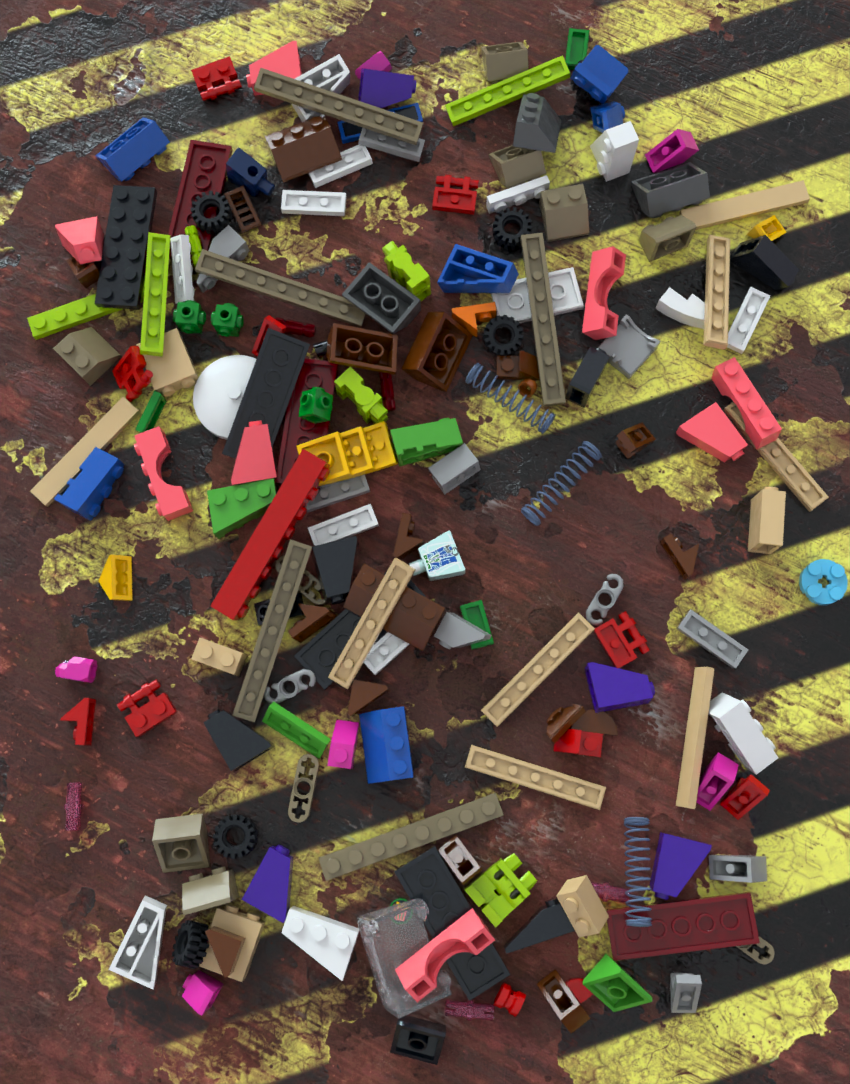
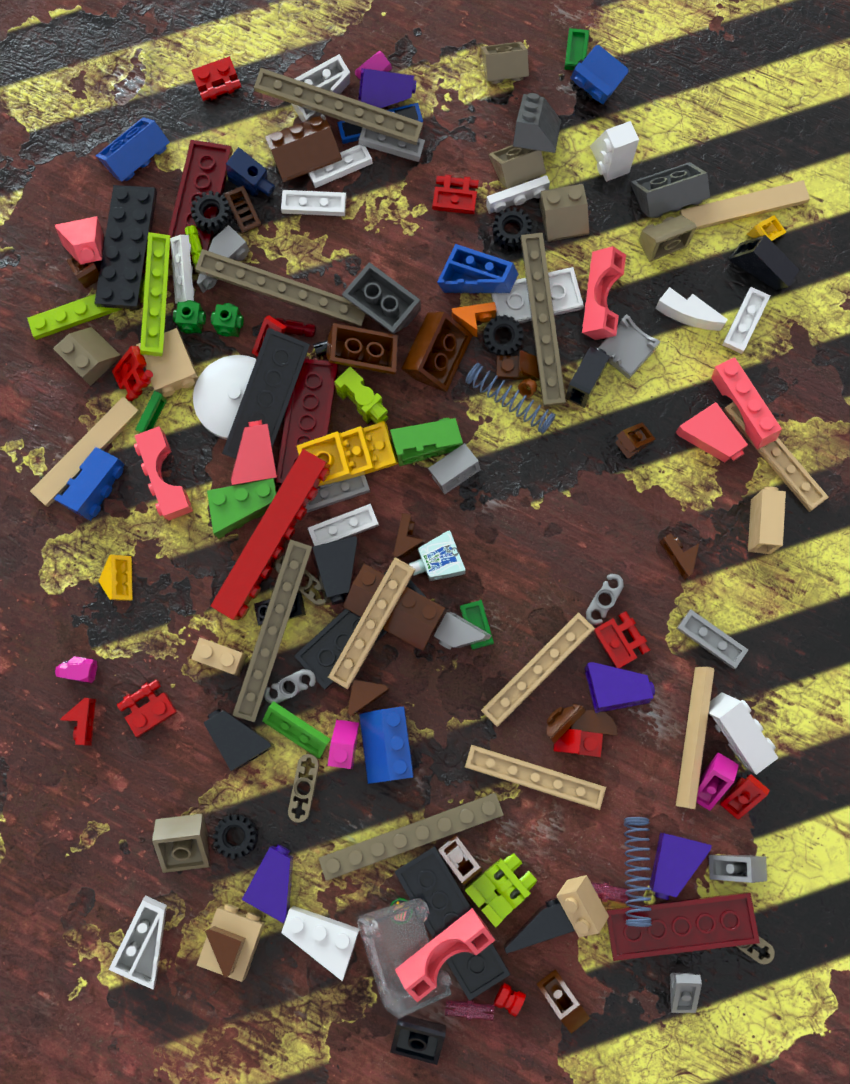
(73, 806): clear pink pin -> none
(190, 944): black tyre -> none
(201, 991): dark pink slope -> none
(209, 891): dark tan slope -> none
(281, 61): coral slope -> none
(315, 405): green brick -> none
(315, 619): reddish brown slope -> none
(384, 652): white plate -> none
(387, 391): dark red axle -> none
(406, 274): lime hips -> none
(507, 90): lime plate -> none
(531, 516): sand blue piece -> none
(578, 989): red tile -> none
(607, 116): blue slope -> none
(615, 986): bright green slope -> none
(672, 151): dark pink slope -> none
(717, 292): tan tile -> none
(832, 572): medium azure plate -> none

